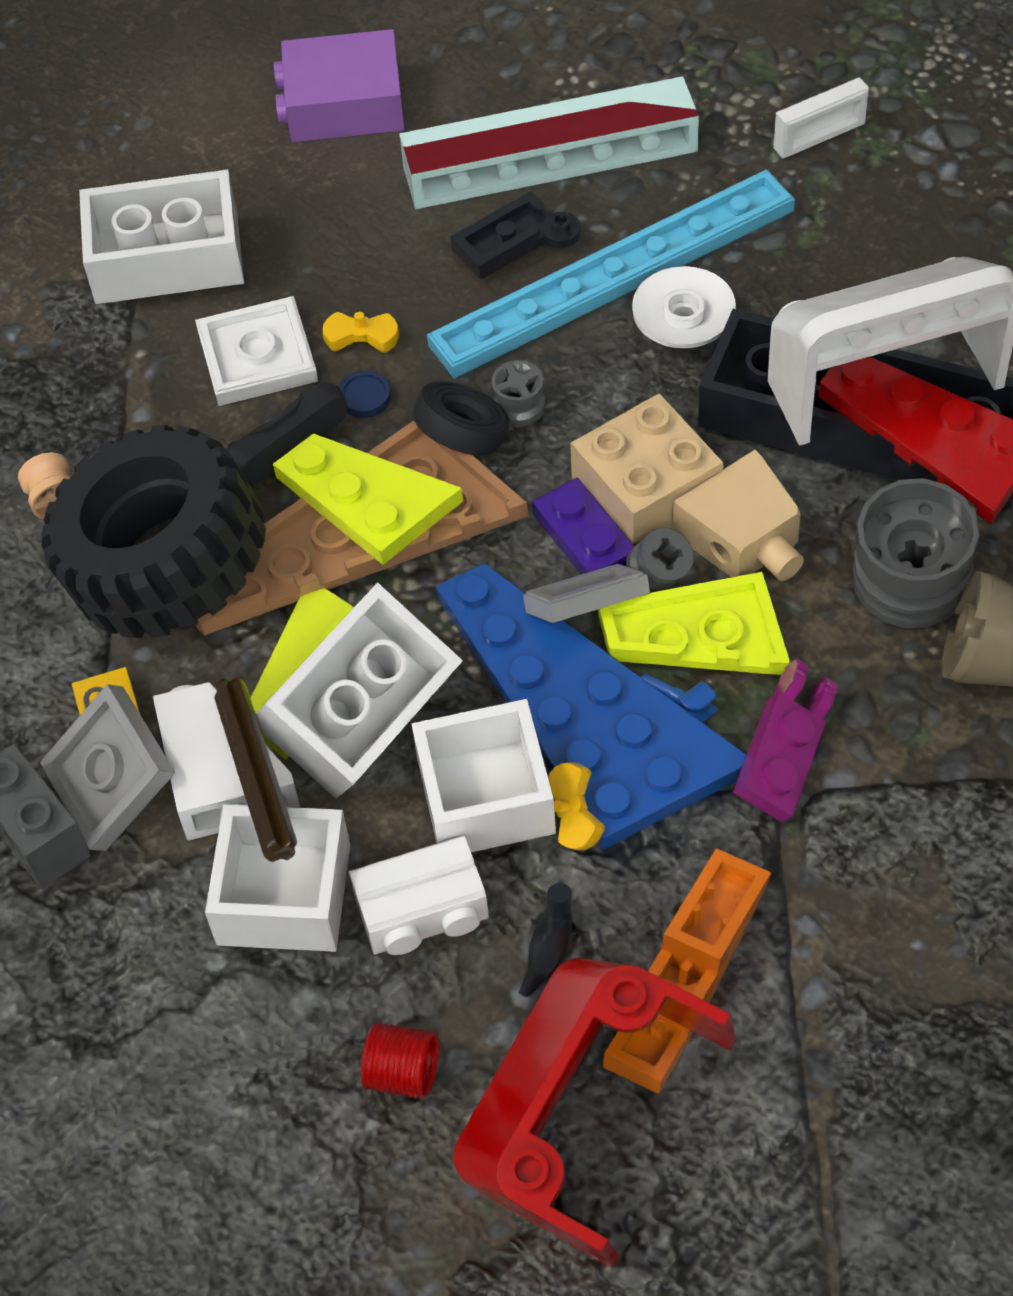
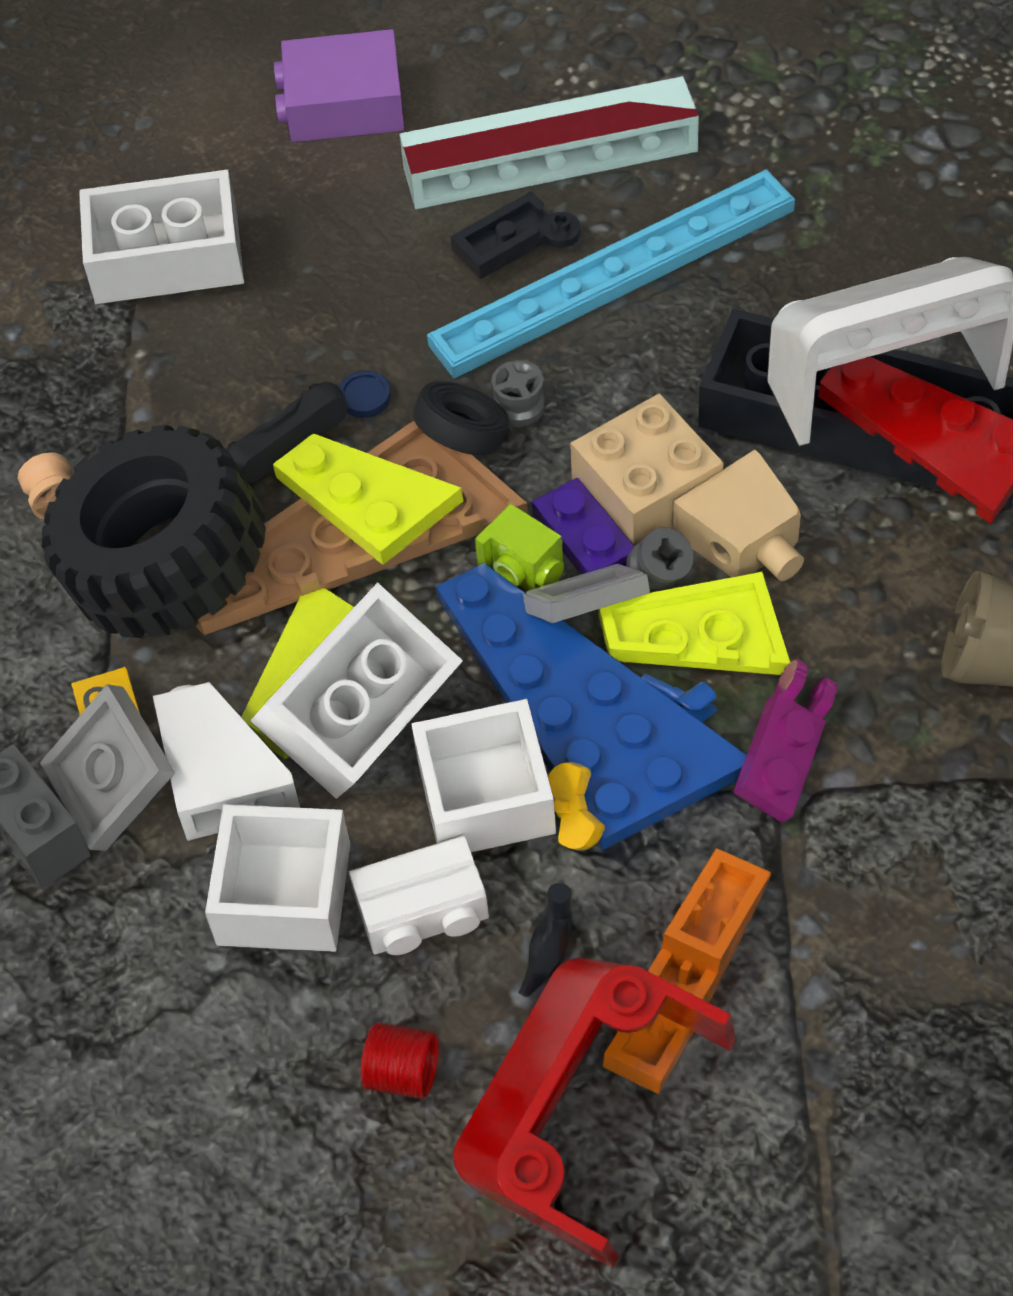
(255, 770): dark brown axle -> none
(256, 351): white tile -> none
(343, 330): yellow piece -> none
(521, 549): none -> lime brick
(683, 307): white dish -> none
(820, 117): white tile -> none
(914, 552): dark grey wheel -> none

